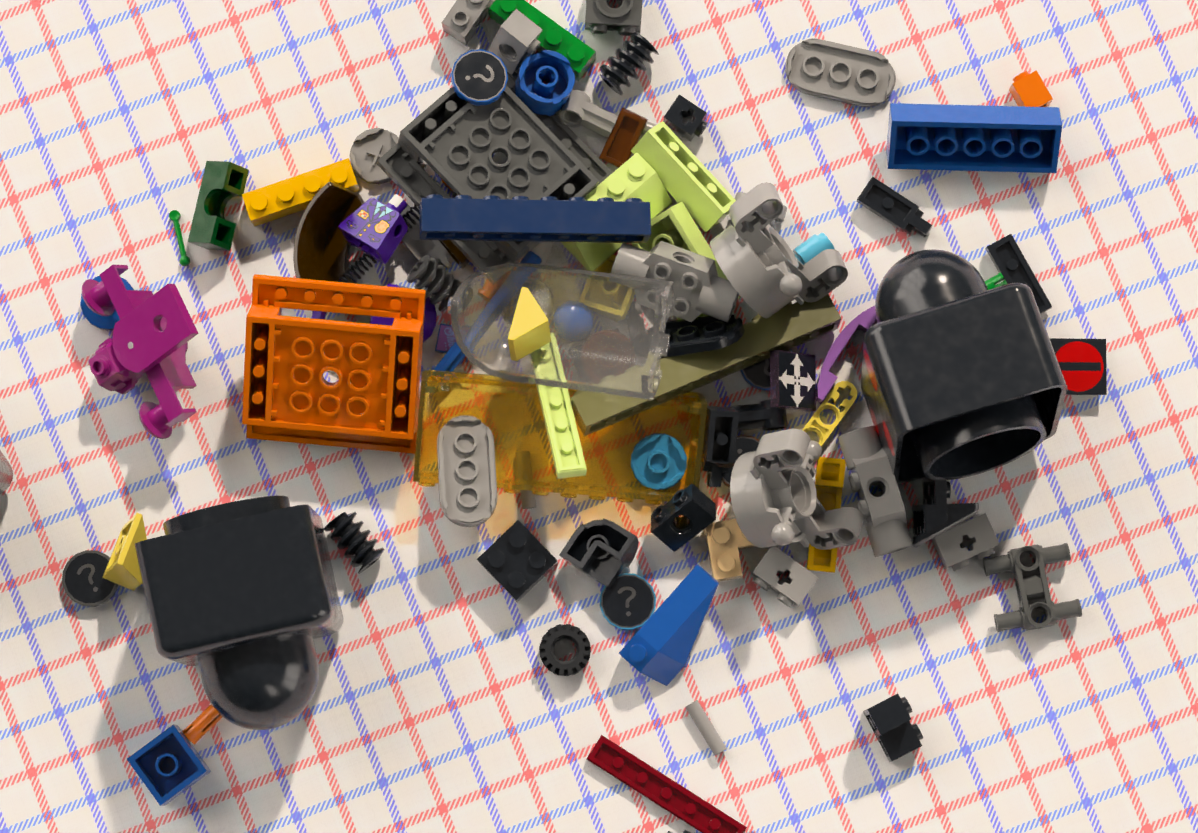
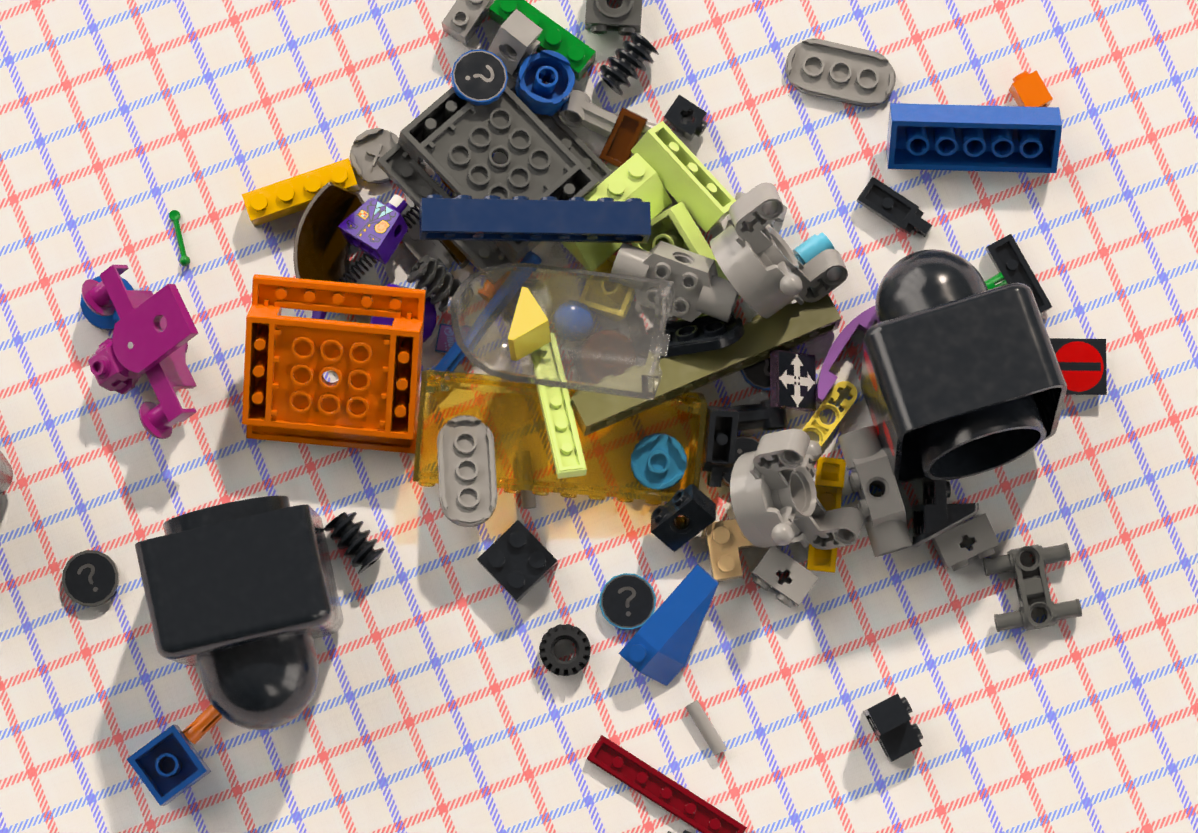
(123, 563): light yellow slope -> none
(219, 184): dark green arch -> none
(601, 550): black brick -> none

